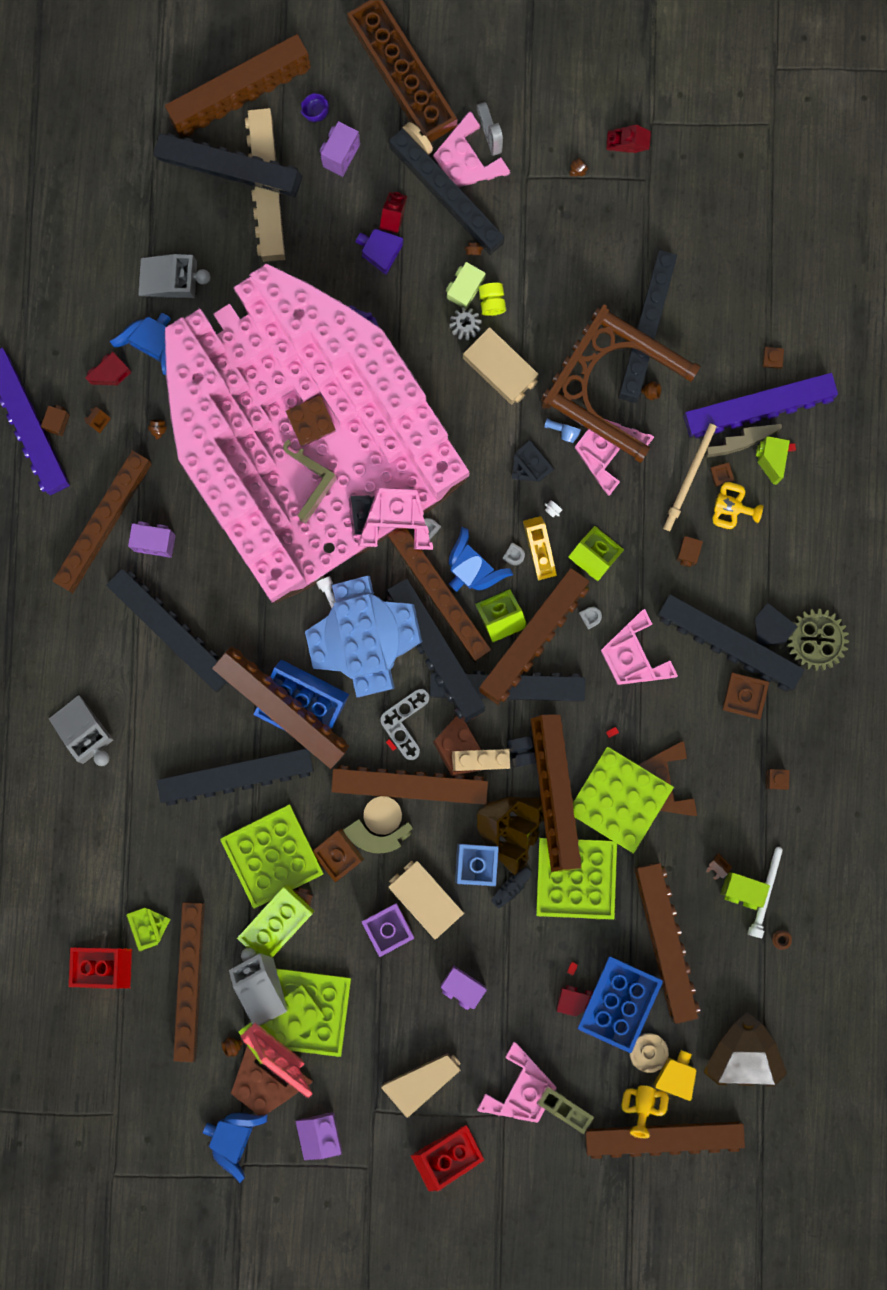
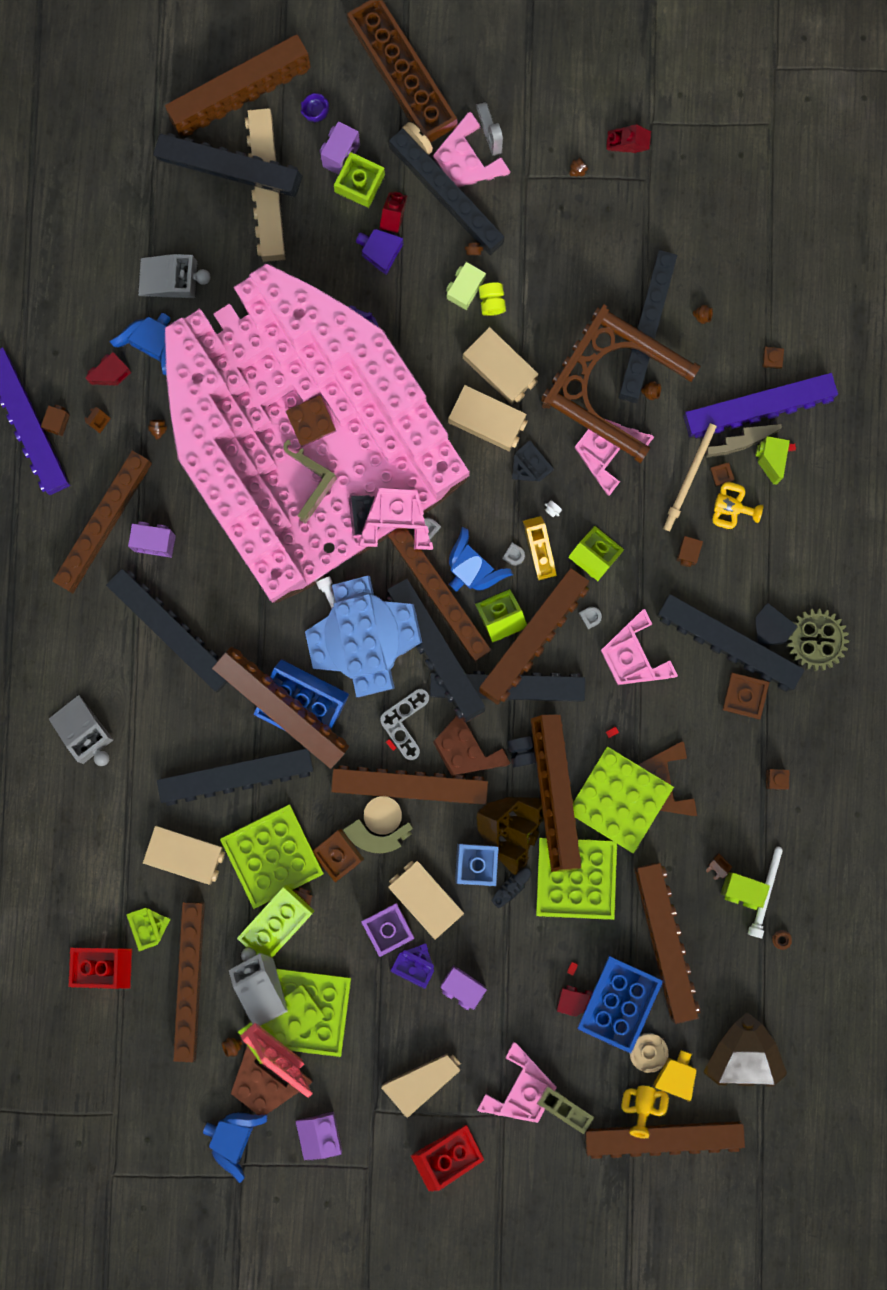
(184, 855): none -> tan brick
(359, 180): none -> lime brick
(414, 966): none -> dark purple slope
(470, 328): light grey gear -> none
(481, 760): tan plate -> none
(487, 418): none -> tan brick
(568, 432): medium blue bar -> none
(703, 314): none -> reddish brown plate

